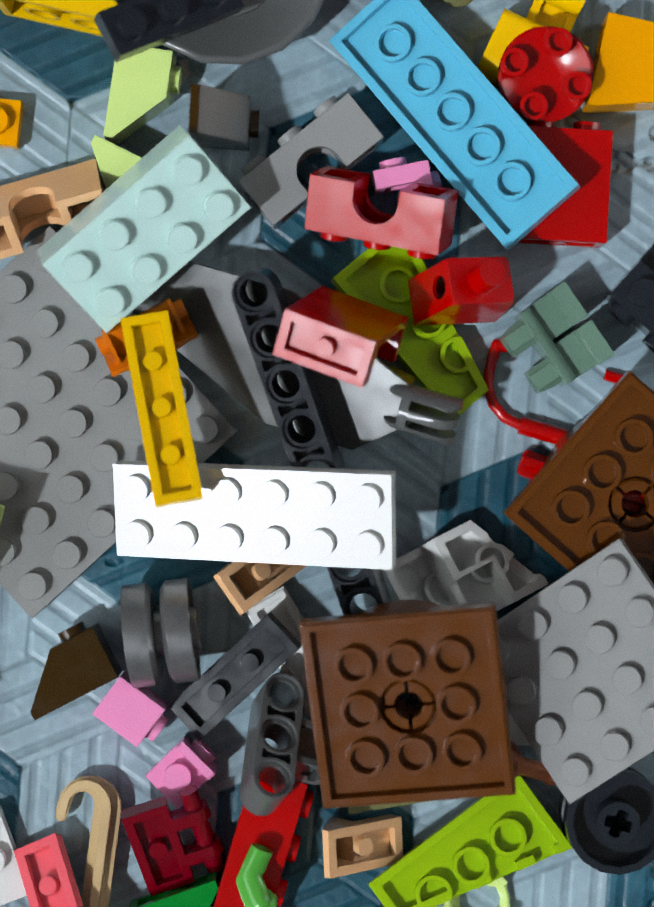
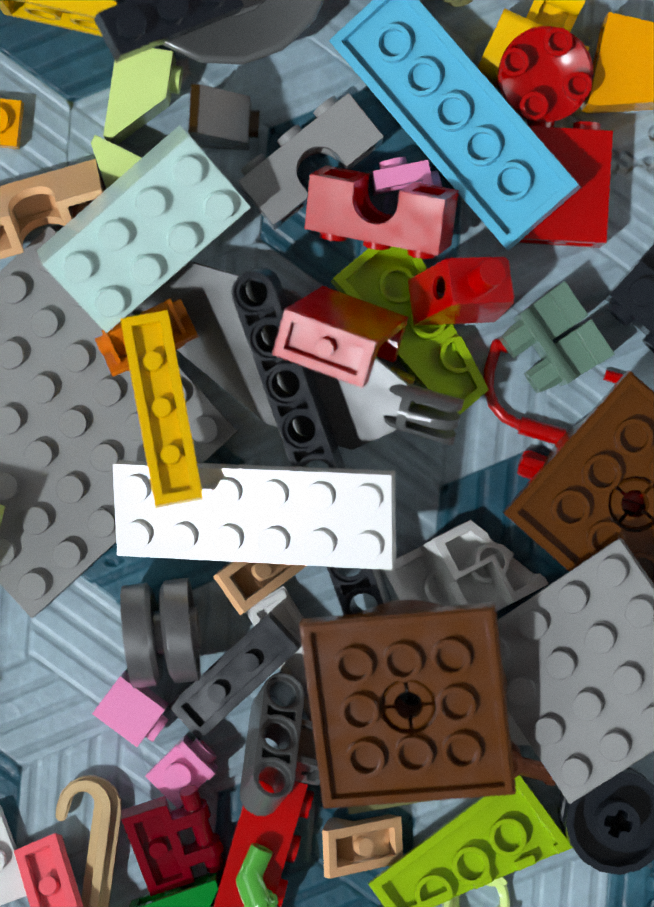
(74, 668): dark brown slope -> none

